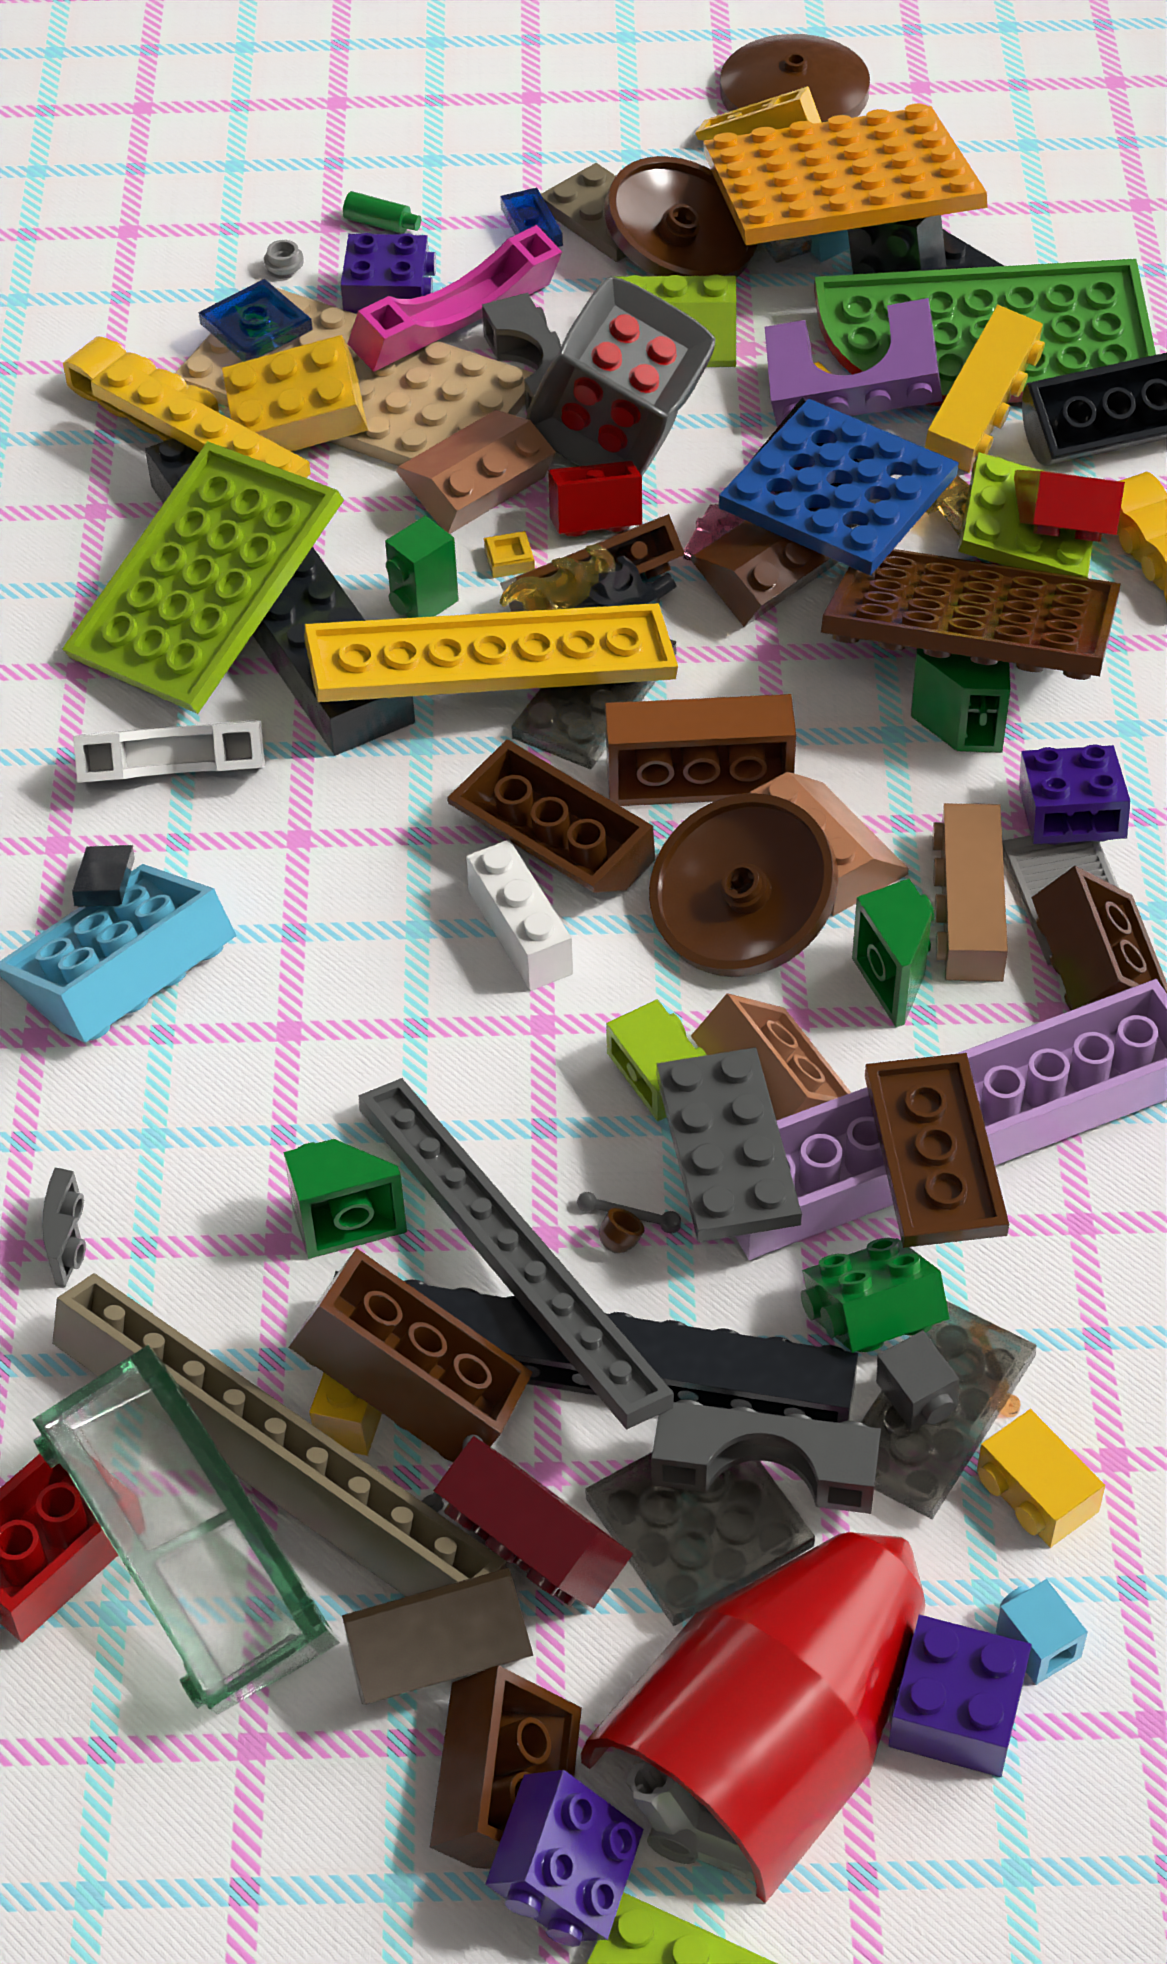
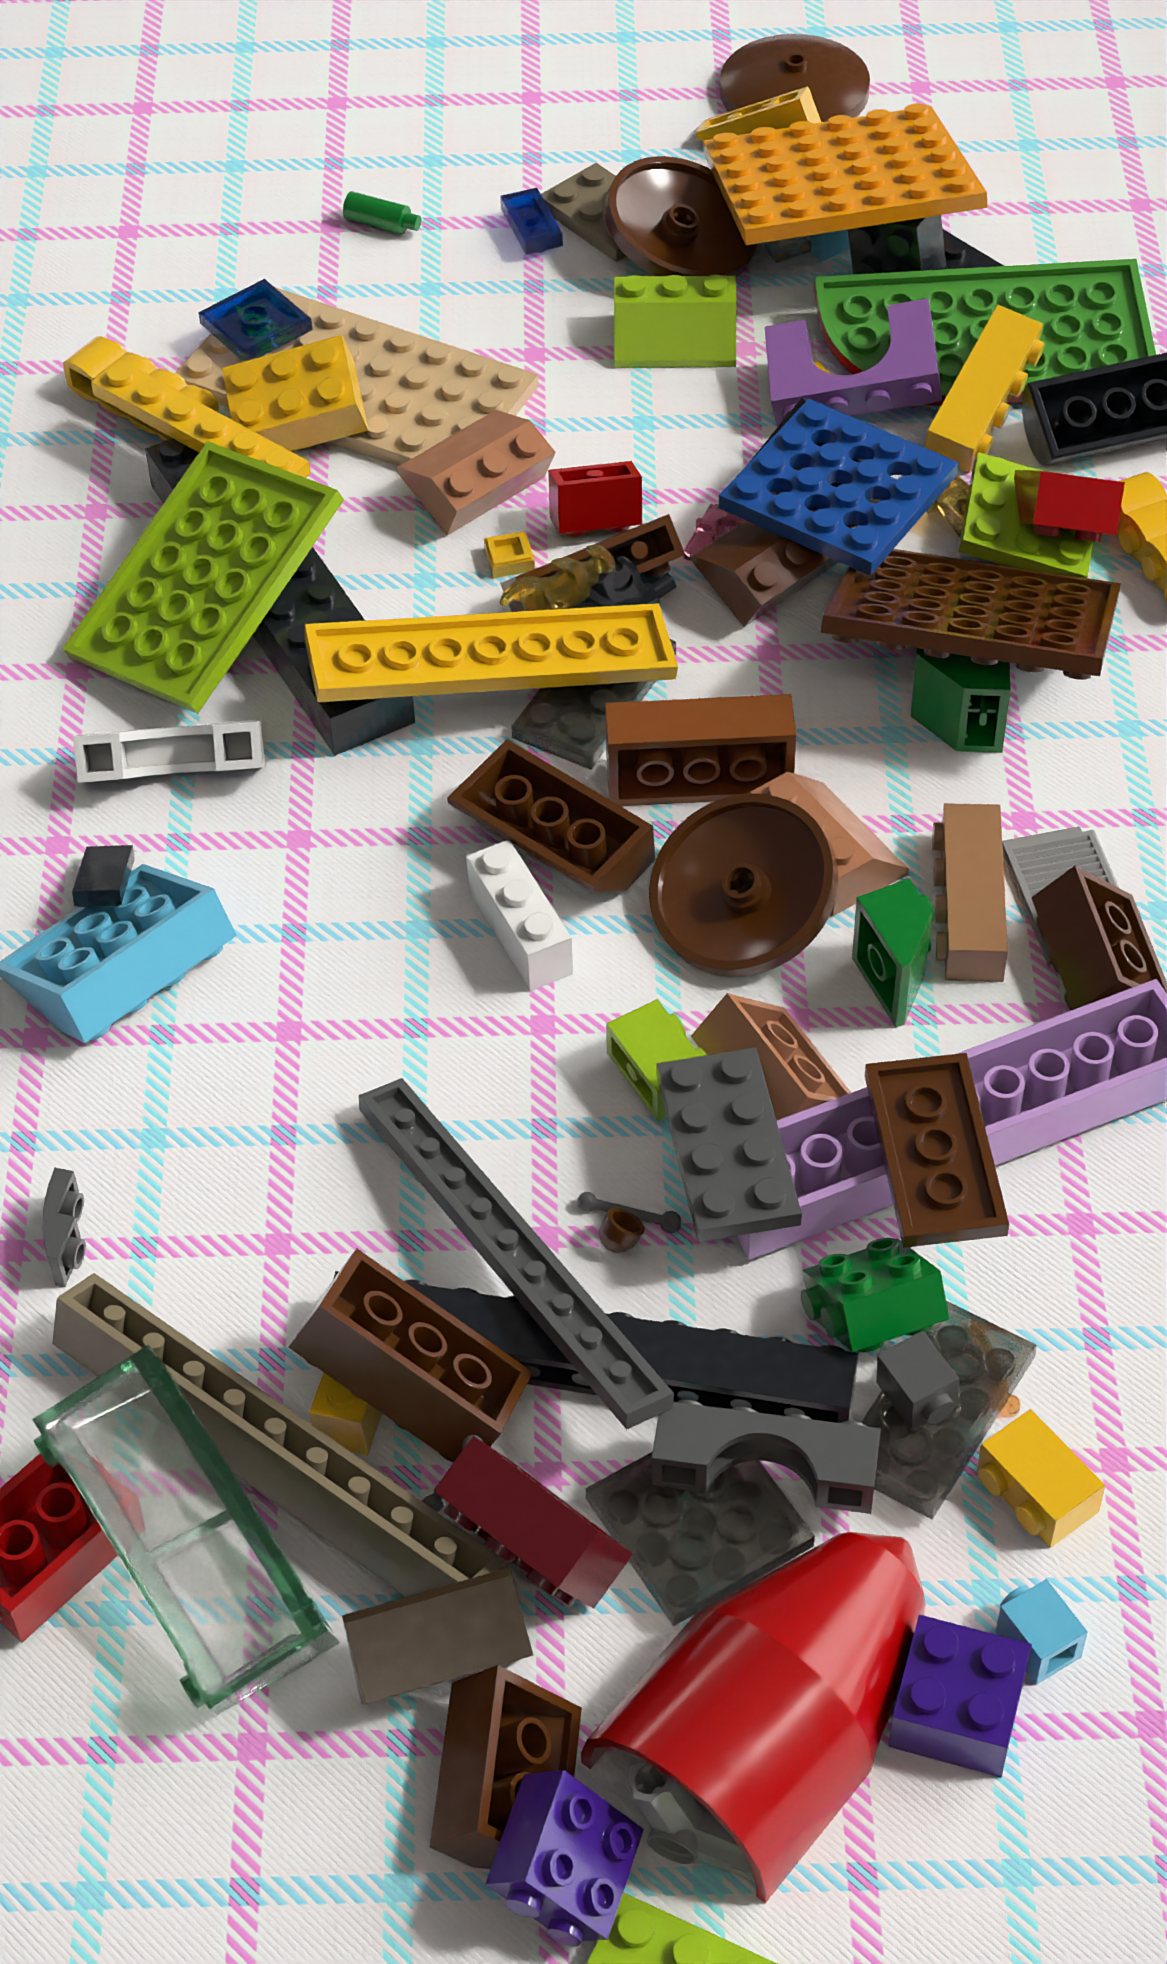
(283, 257): light grey plate -> none
(343, 1196): green slope -> none
(385, 267): dark purple brick -> none
(402, 326): dark pink arch -> none
(421, 569): green brick -> none
(520, 334): dark grey arch -> none
(620, 377): dark grey piece -> none
(1074, 794): dark purple brick -> none

